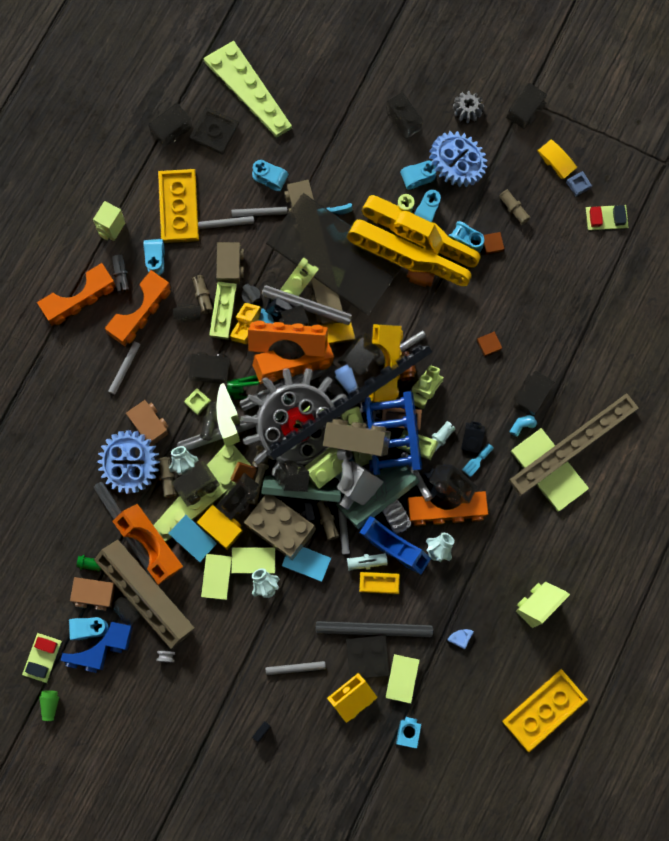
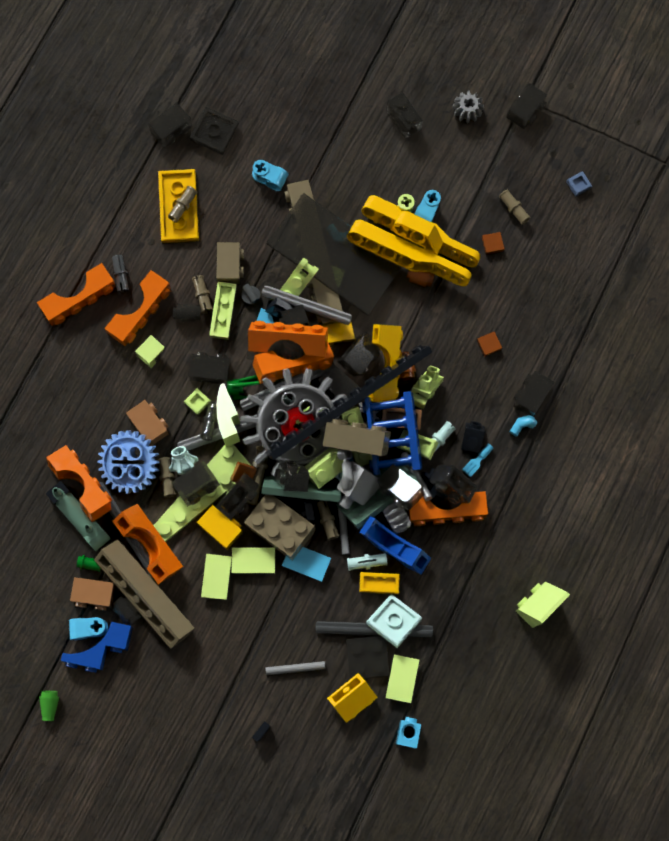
(42, 657): piece -> none
(66, 466): none -> orange arch
(72, 510): none -> sand green piece
(109, 221): yellowish green brick -> none
(124, 367): light grey bar -> none
(149, 351): none -> yellowish green panel
(154, 254): medium azure piece -> none
(165, 656): light grey bush -> none
(182, 204): none -> dark tan pin
(192, 538): medium azure piece -> none
(226, 222): light grey piece -> none
(240, 77): yellowish green wing -> none
(246, 315): yellow slope -> none
(259, 211): light grey piece -> none
(264, 583): light aqua rock -> none
(341, 209): medium azure piece -> none
(346, 378): light blue cone -> none
(394, 620): none -> light aqua tile
(400, 487): none -> clear smoke brick
(405, 345): light grey piece -> none
(416, 175): medium azure piece -> none
(440, 547): light aqua rock -> none
(460, 638): light blue tile -> none
(465, 234): medium azure piece -> none
(468, 168): light blue gear -> none
(544, 710): yellow tile -> none
(557, 158): yellow slope -> none
(561, 485): yellowish green tile -> none
(573, 444): dark tan plate -> none
(607, 217): piece -> none

